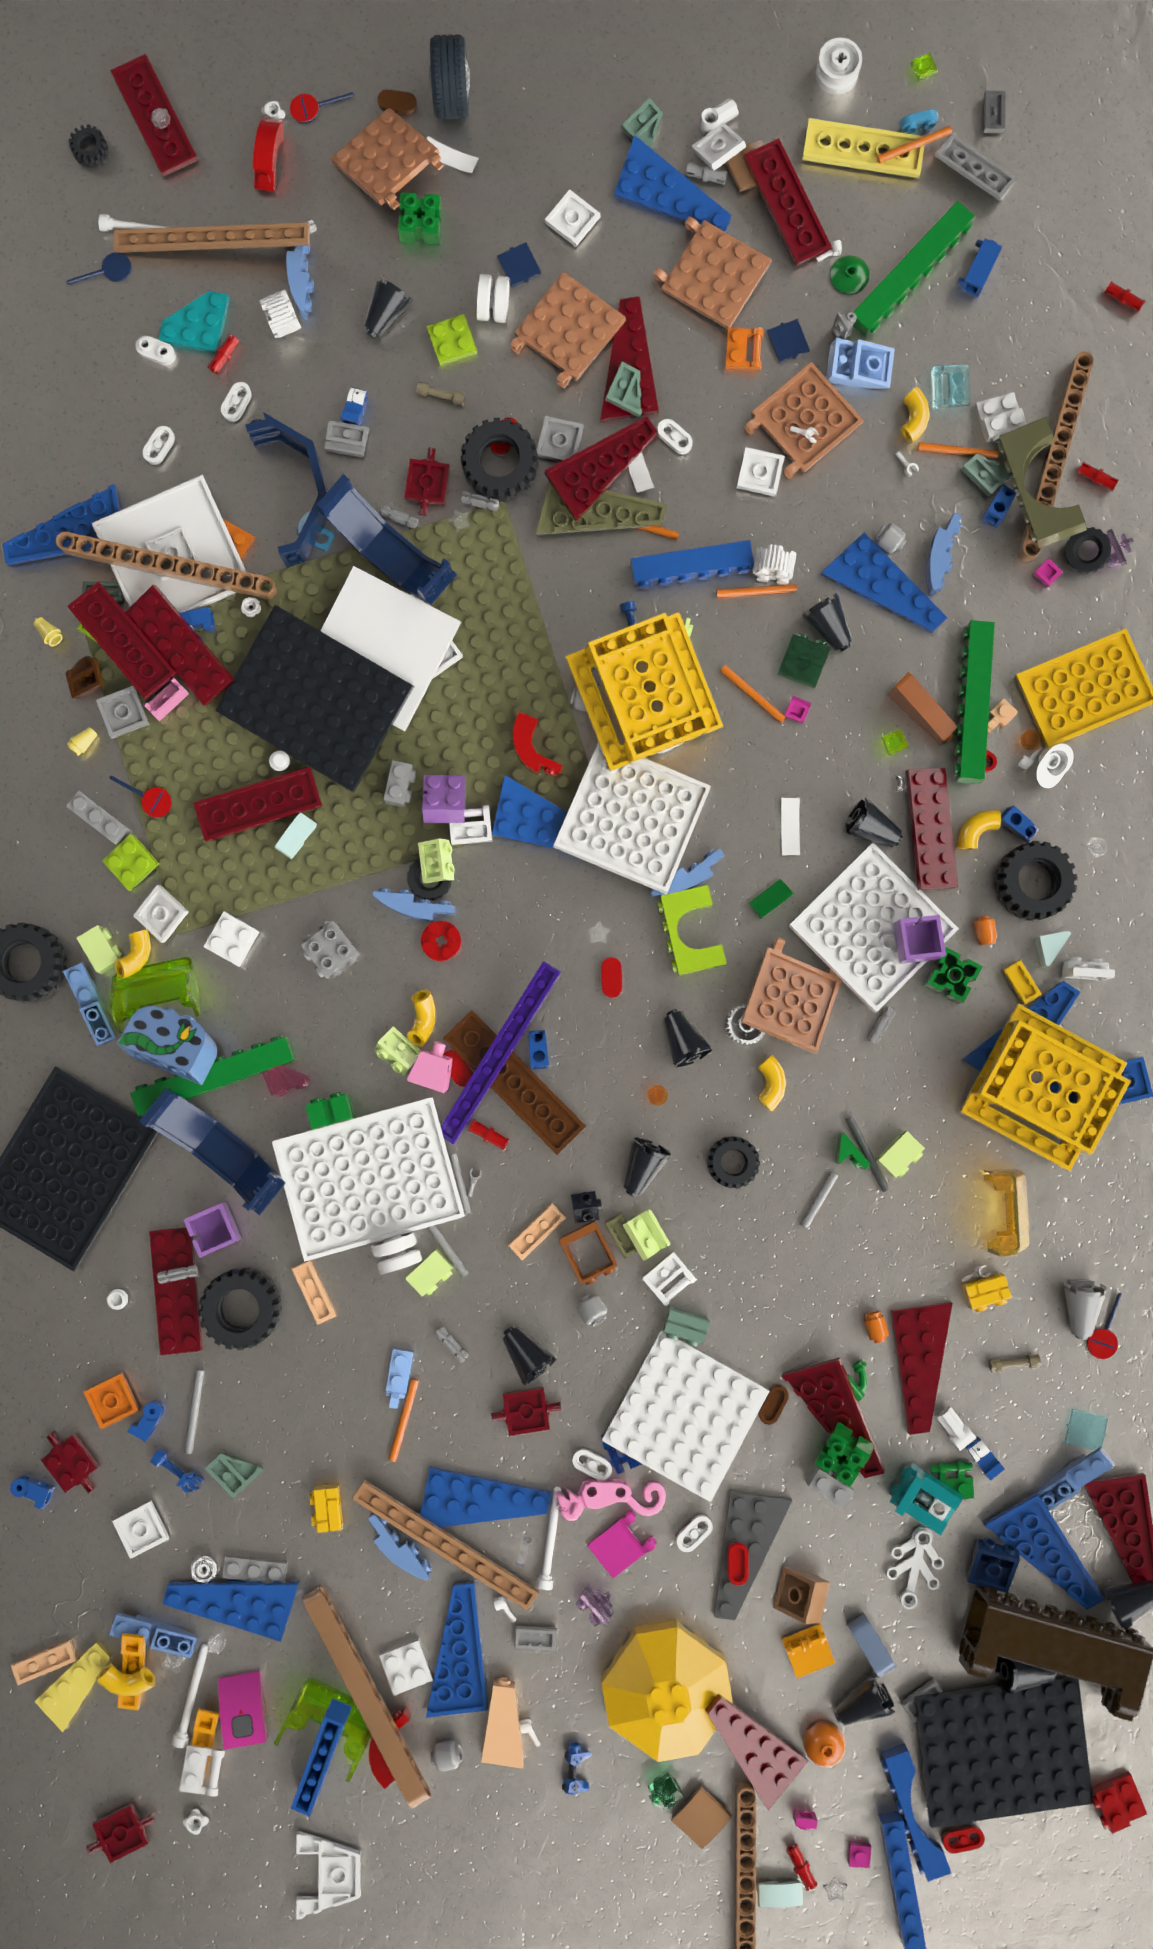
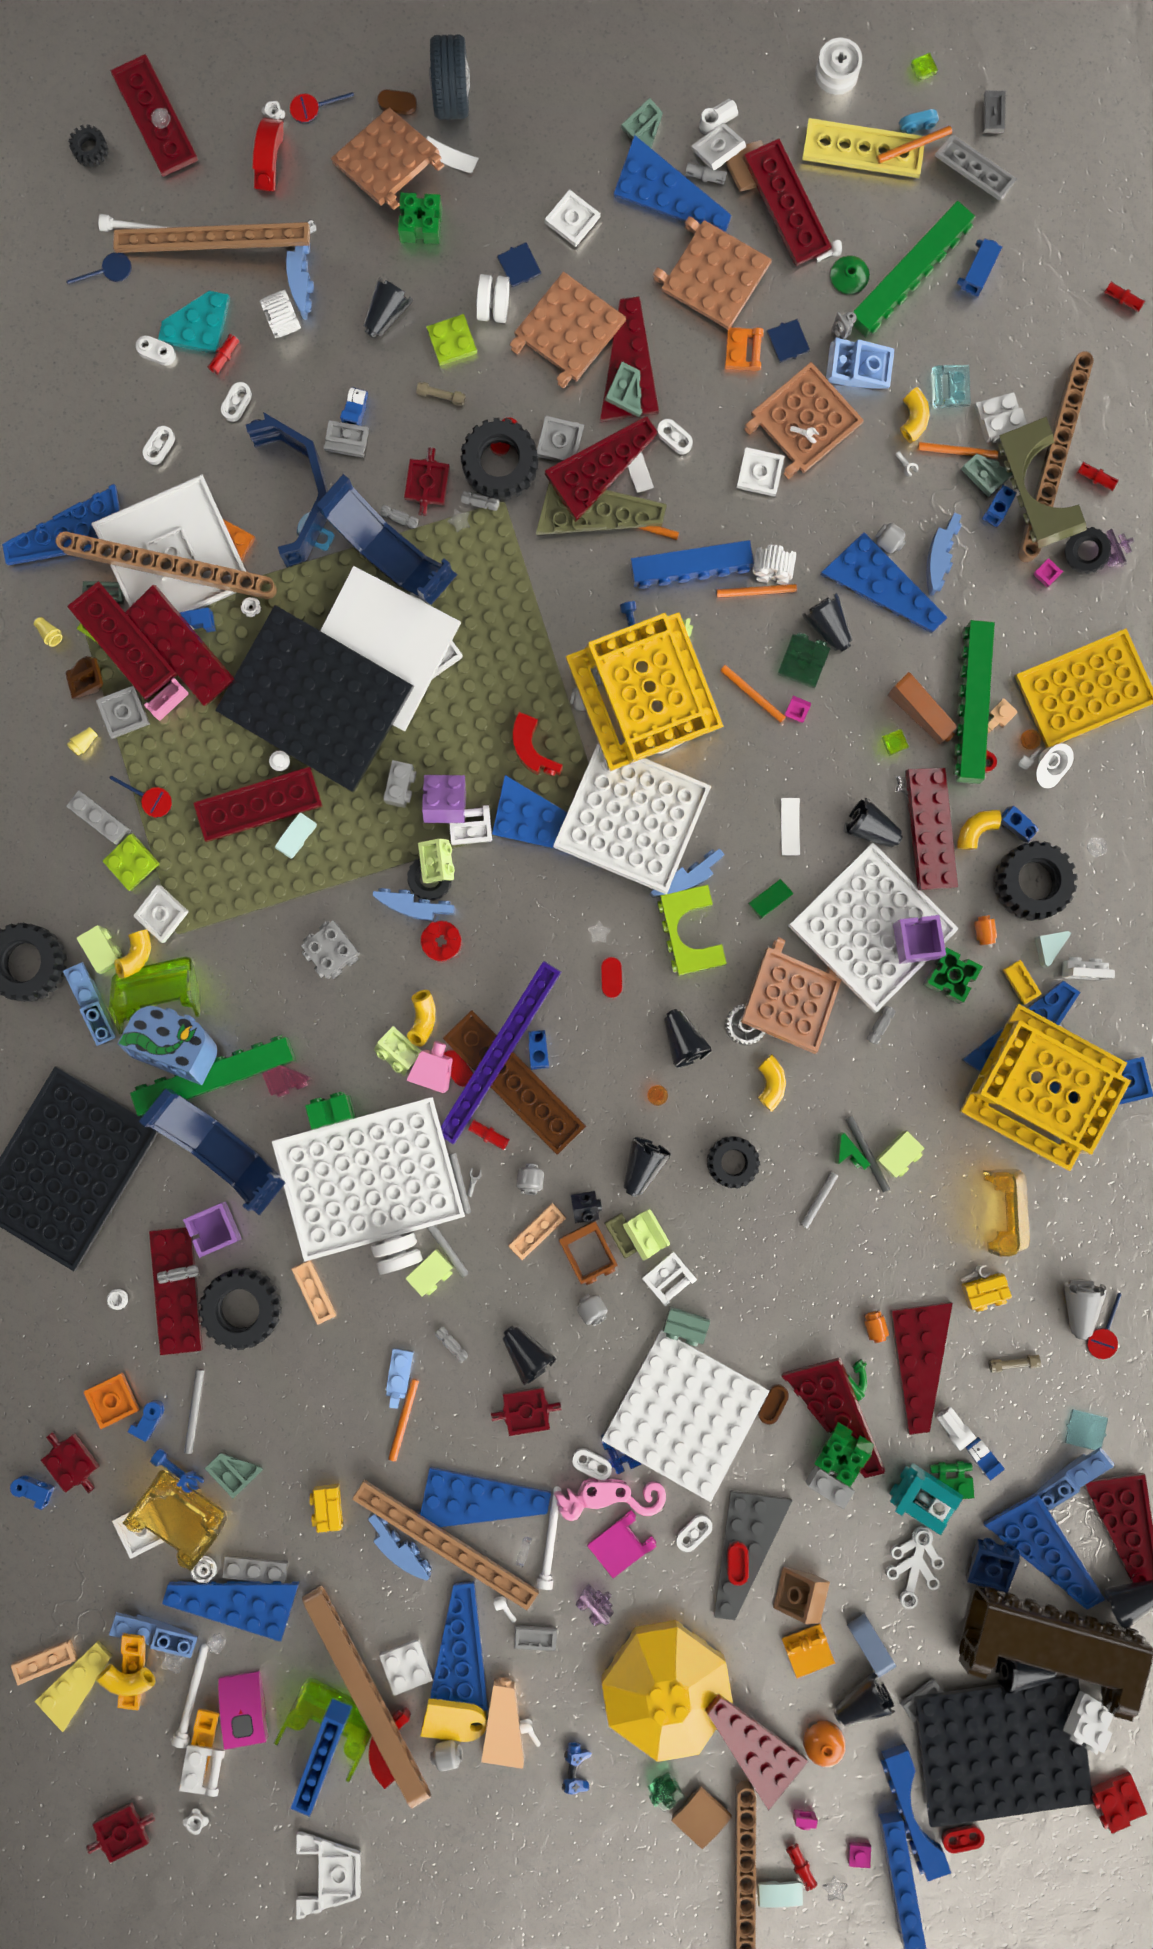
(178, 1518): none -> clear yellow windscreen
(231, 938): white plate -> none
(453, 1721): none -> yellow tile
(530, 1179): none -> light grey head
(1089, 1723): none -> white plate

